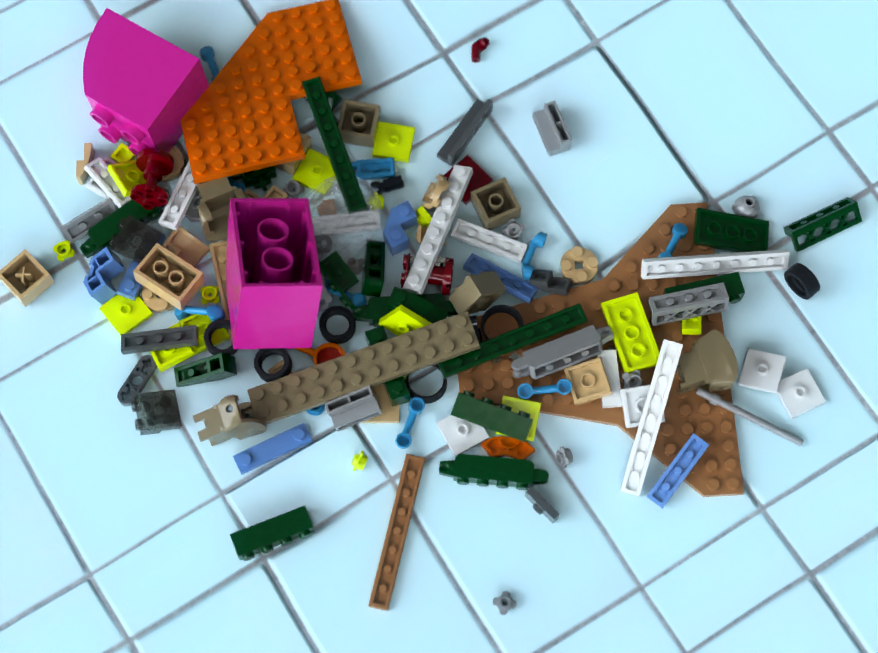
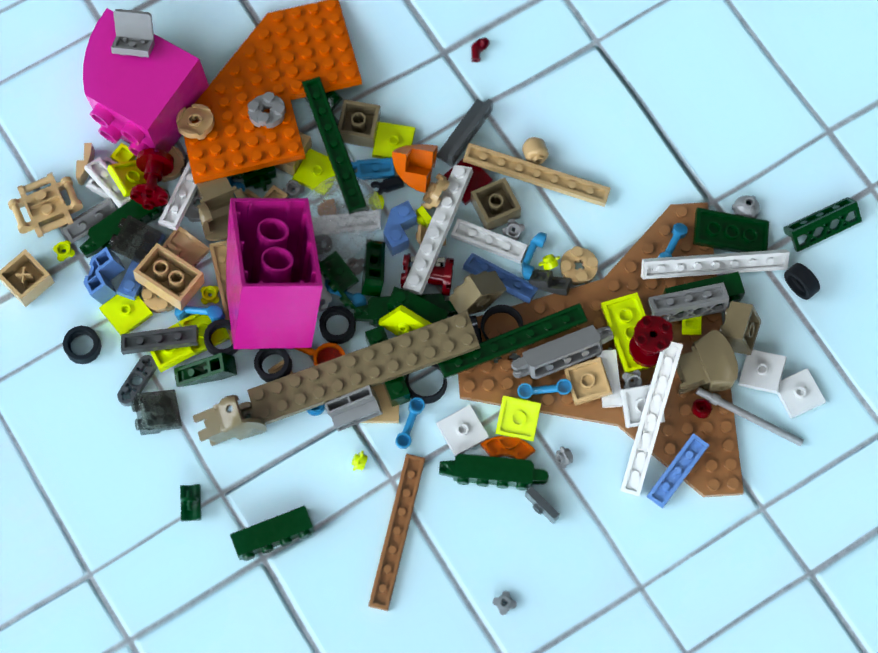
(45, 206): none -> tan brick
(75, 332): none -> black tyre
(133, 33): none -> light grey bracket
(190, 502): none -> dark green hips
(195, 130): none -> tan plate
(207, 54): dark azure bar -> none
(263, 102): none -> light grey plate
(272, 448): medium blue plate -> none
(415, 164): none -> orange brick
(491, 416): dark green brick -> none
(535, 150): none -> tan head
(536, 174): none -> tan plate
(549, 262): none -> neon yellow plate
(552, 129): light grey piece -> none
(650, 338): none -> dark red piece
(701, 408): none -> dark red tile
(741, 327): none -> dark tan brick

